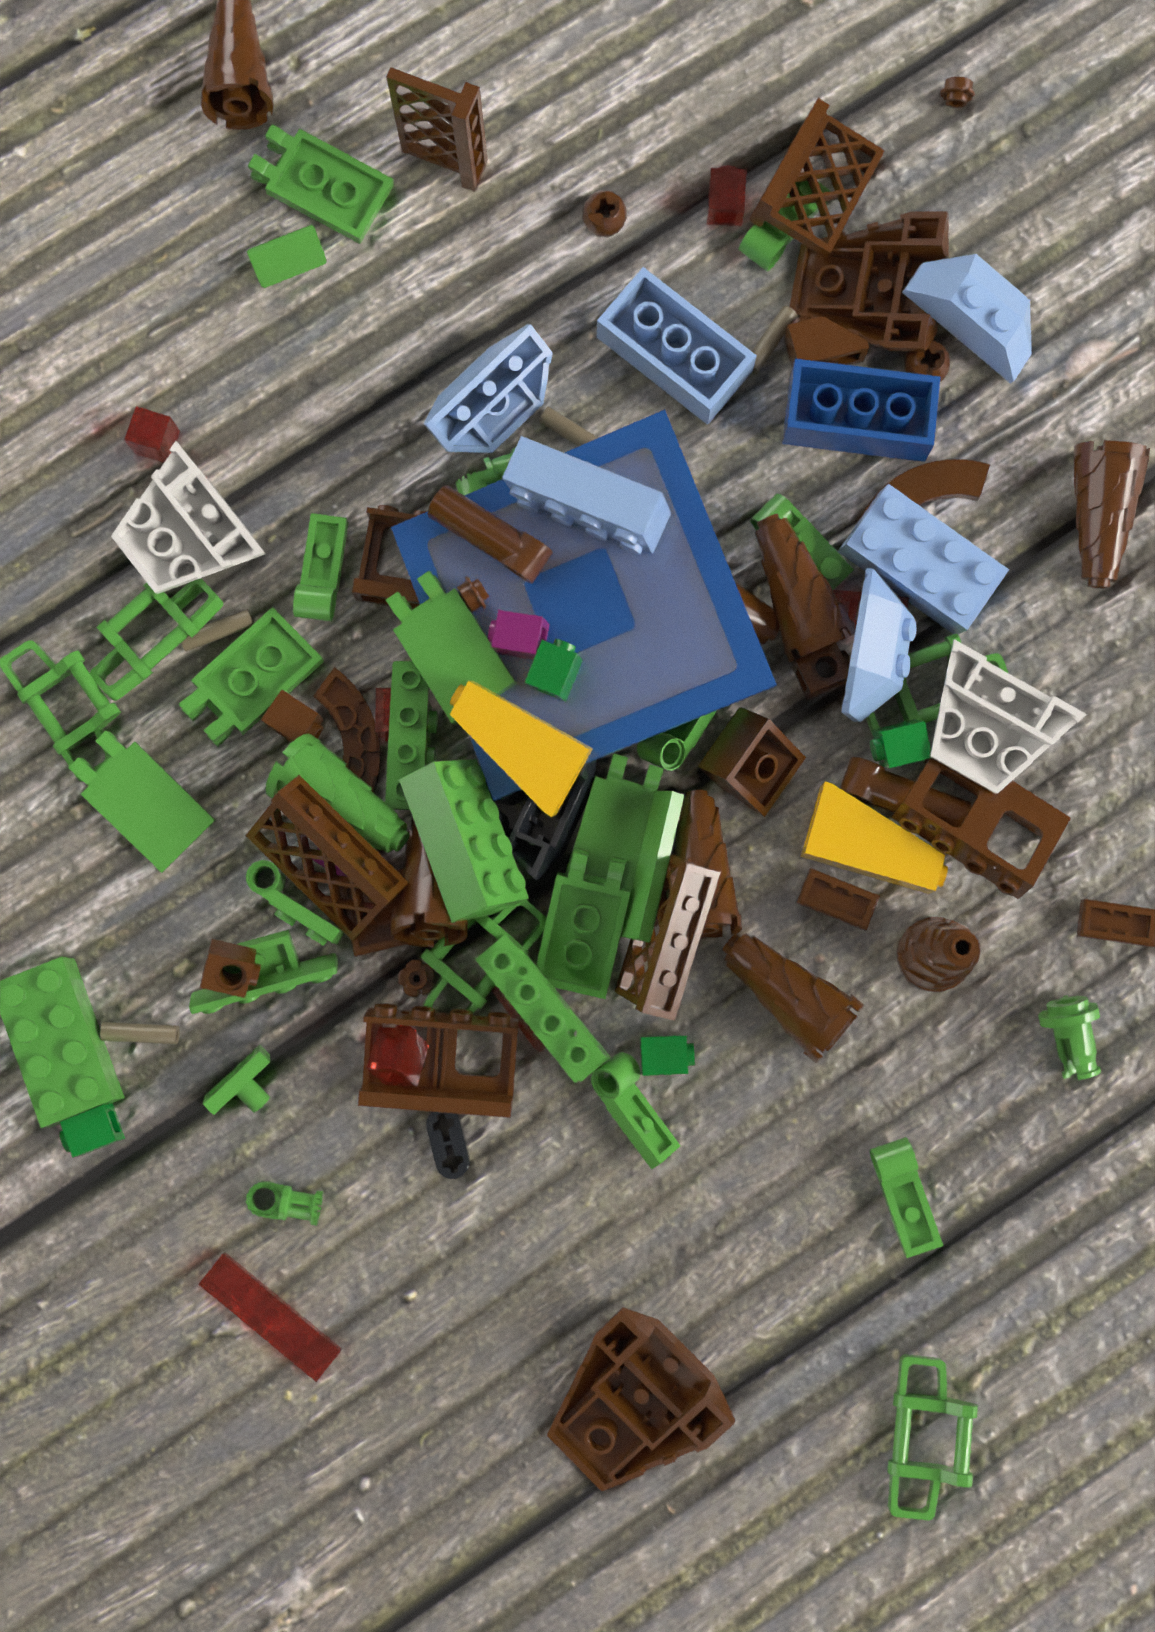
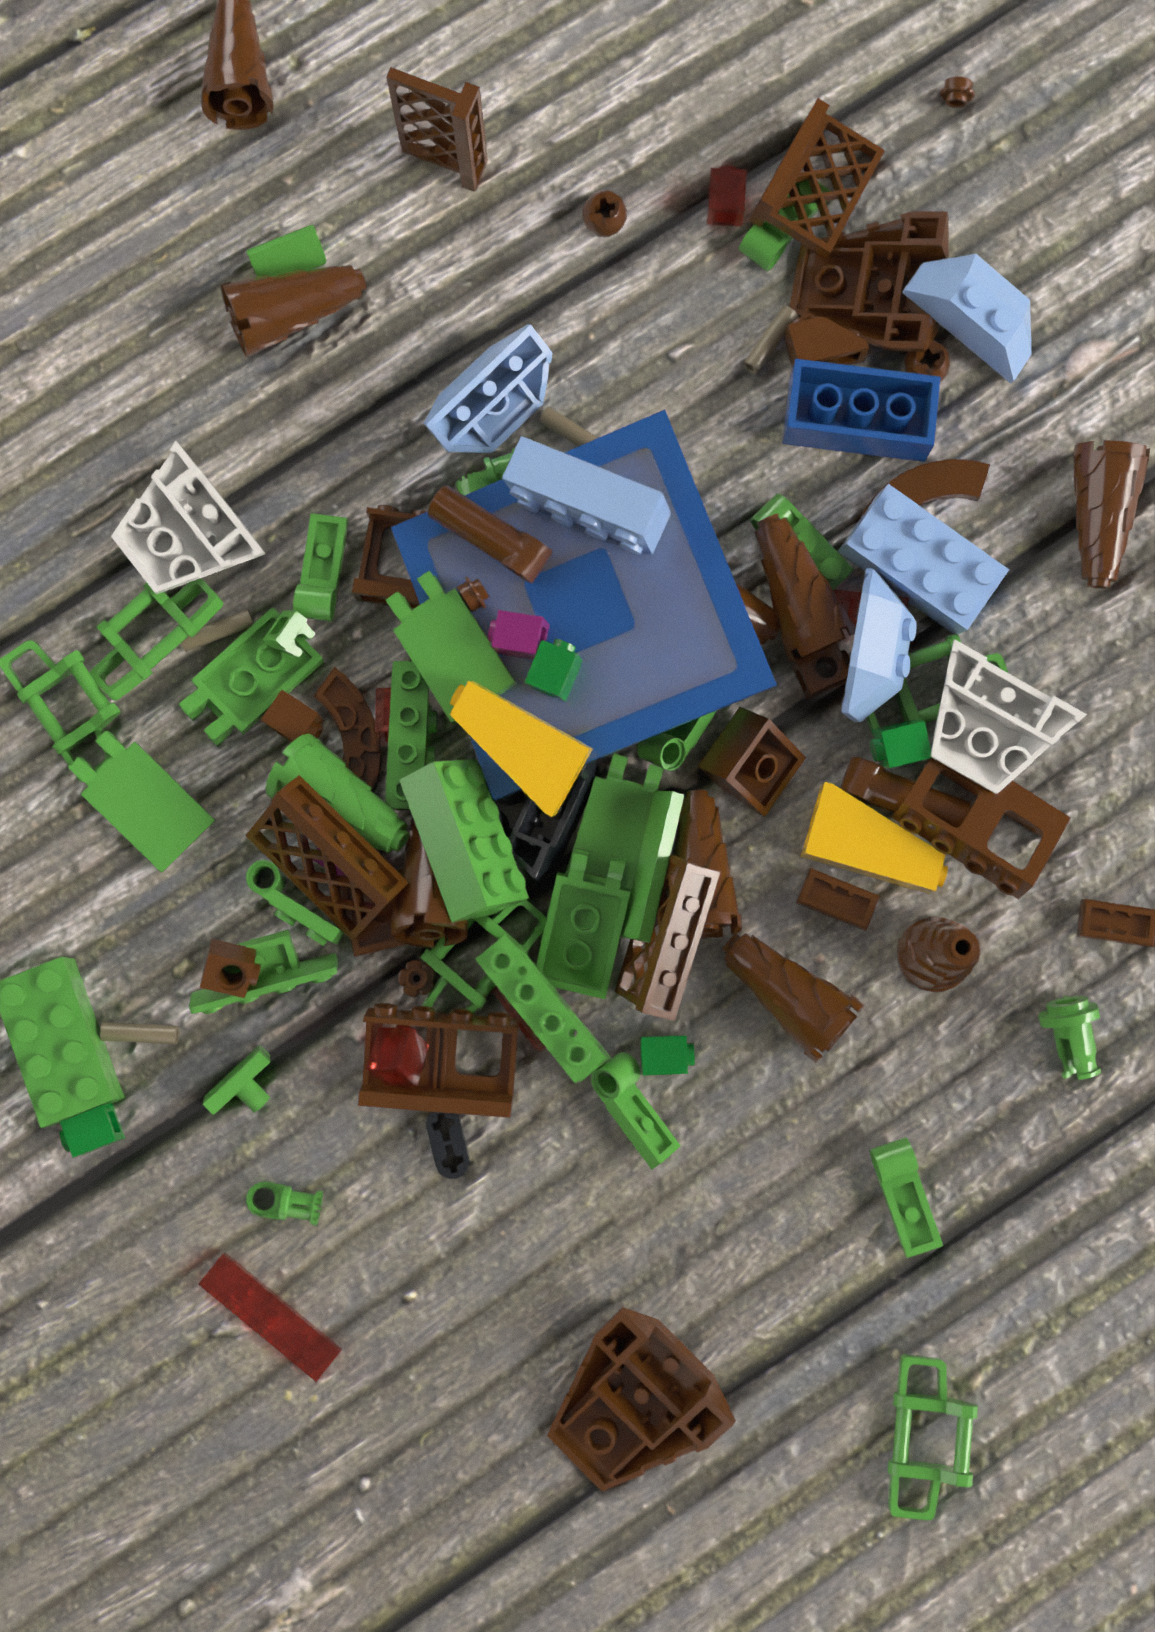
(151, 434): clear red brick -> none
(275, 306): none -> reddish brown cone
(284, 631): none -> tile
(322, 182): bright green tile -> none
(675, 345): light blue brick -> none

